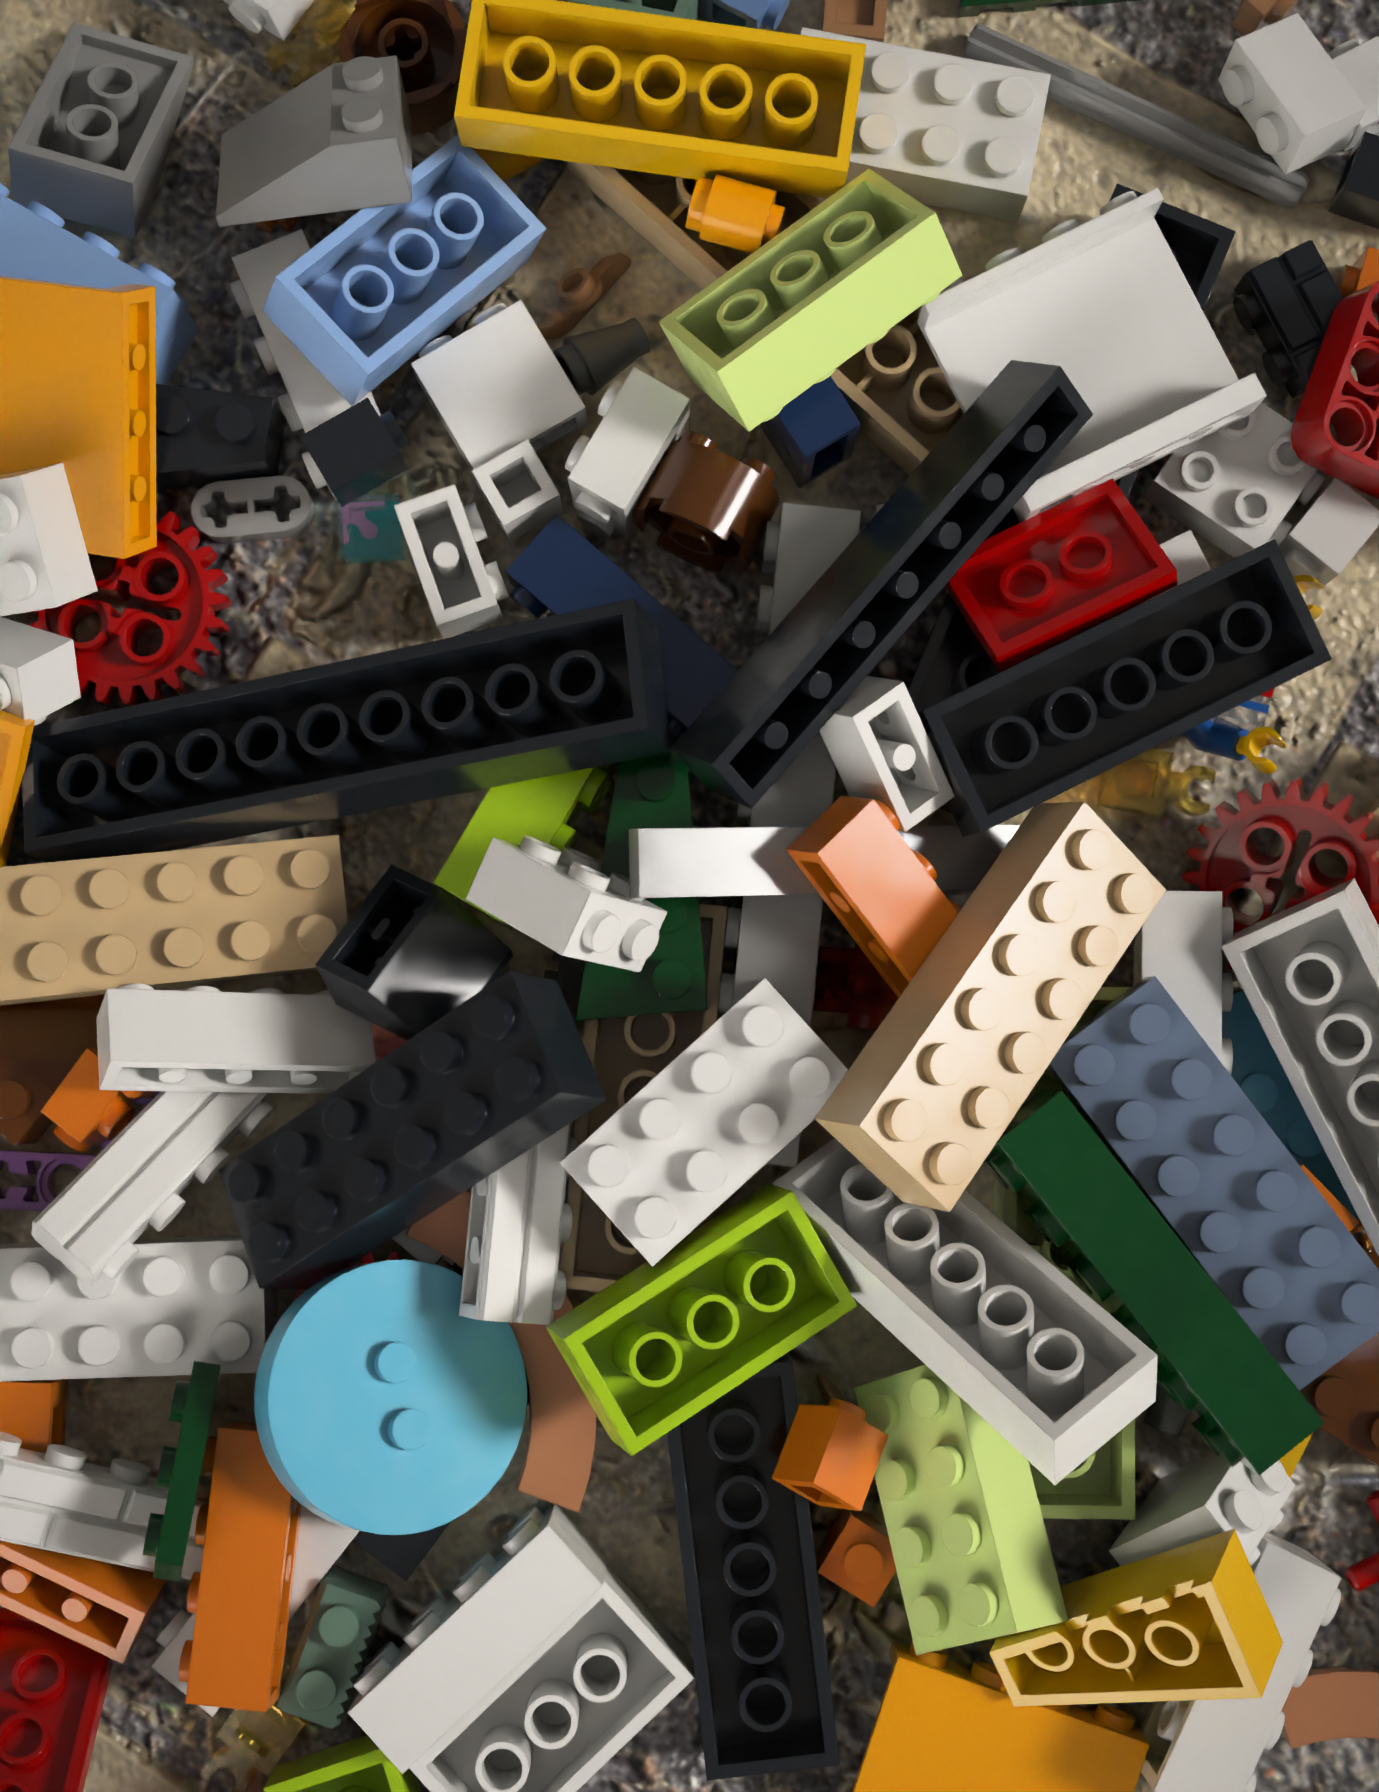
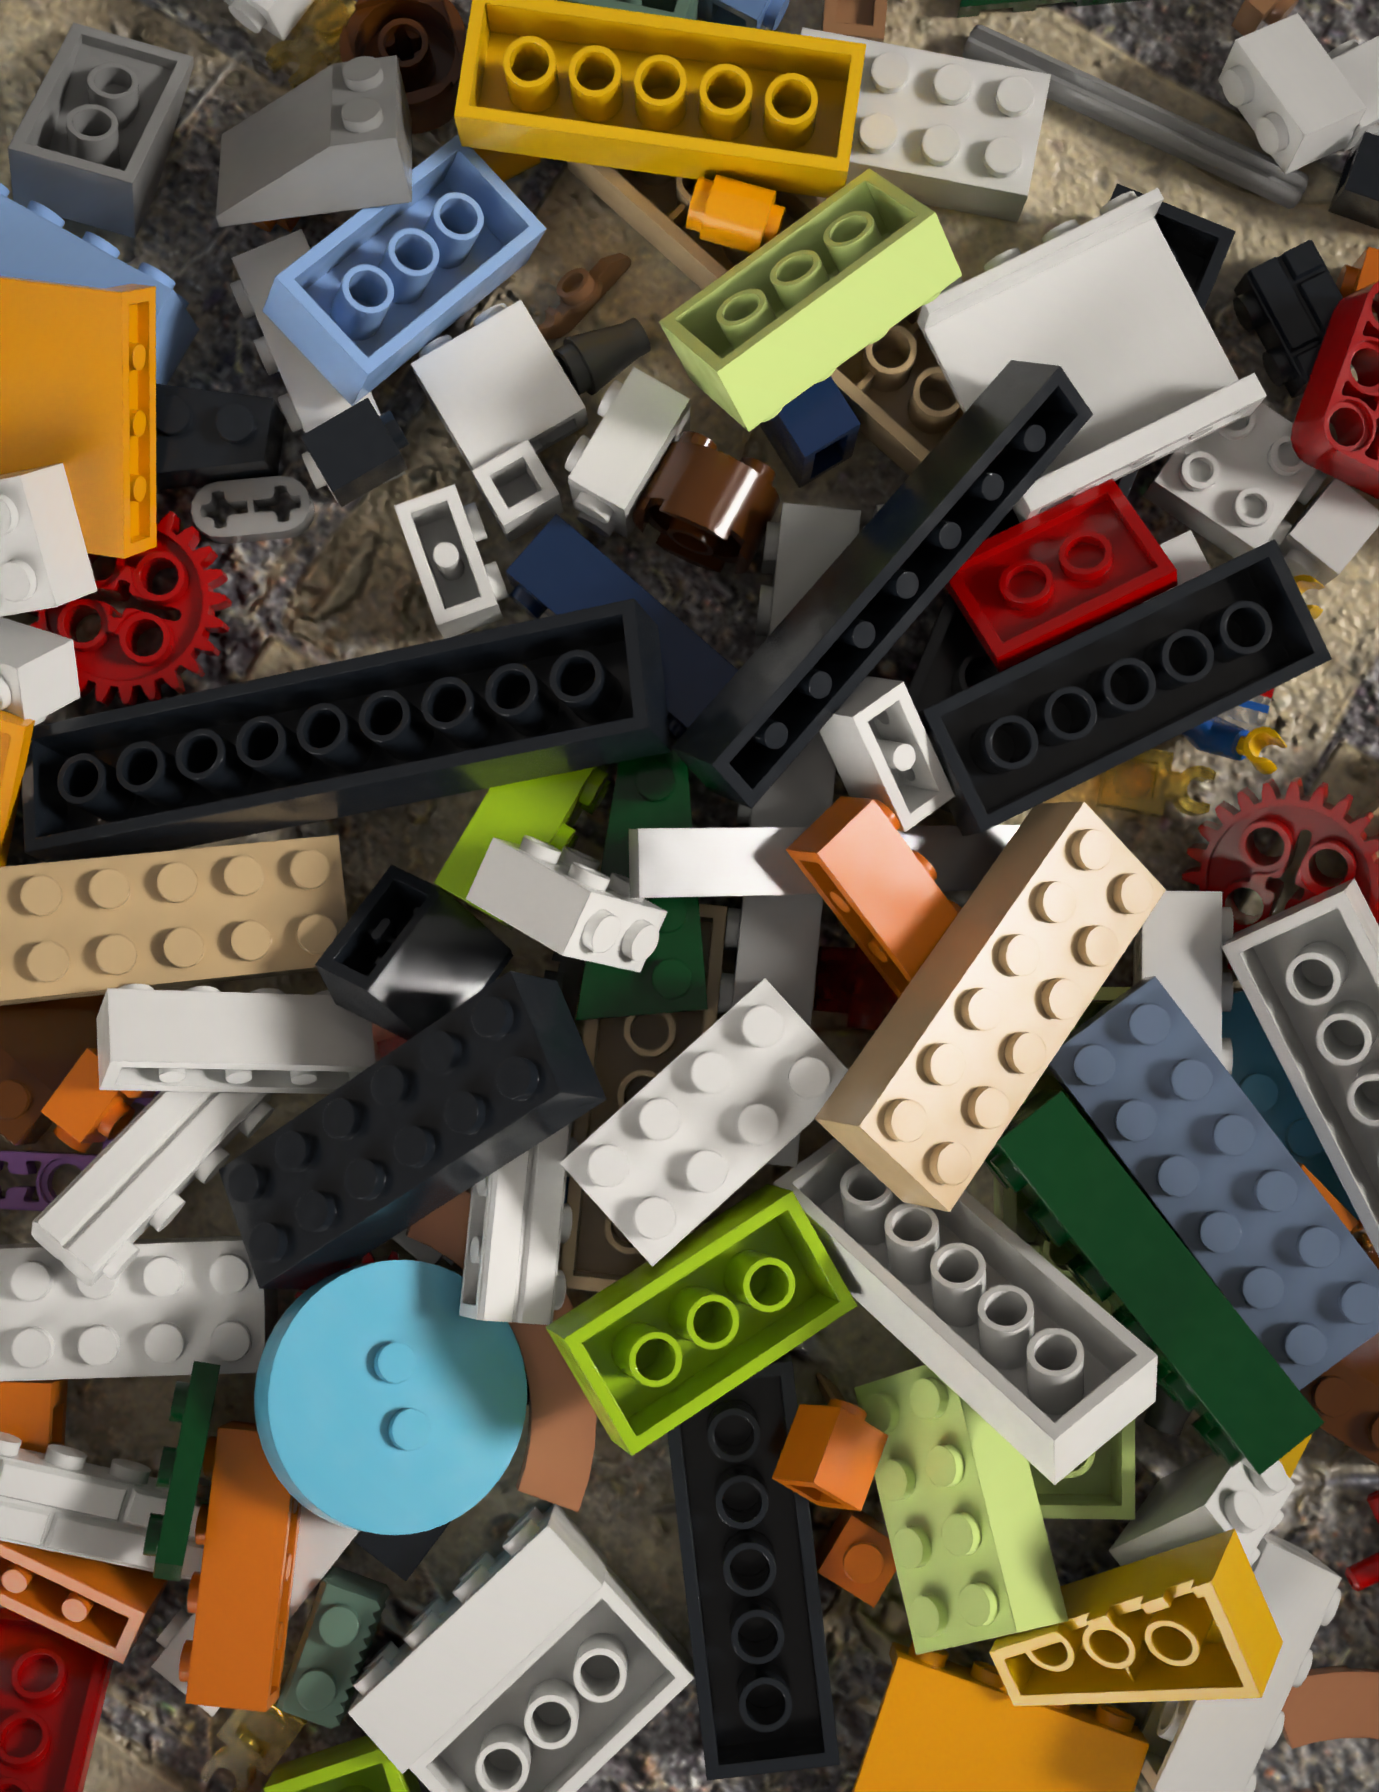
(370, 530): clear light blue tile -> none

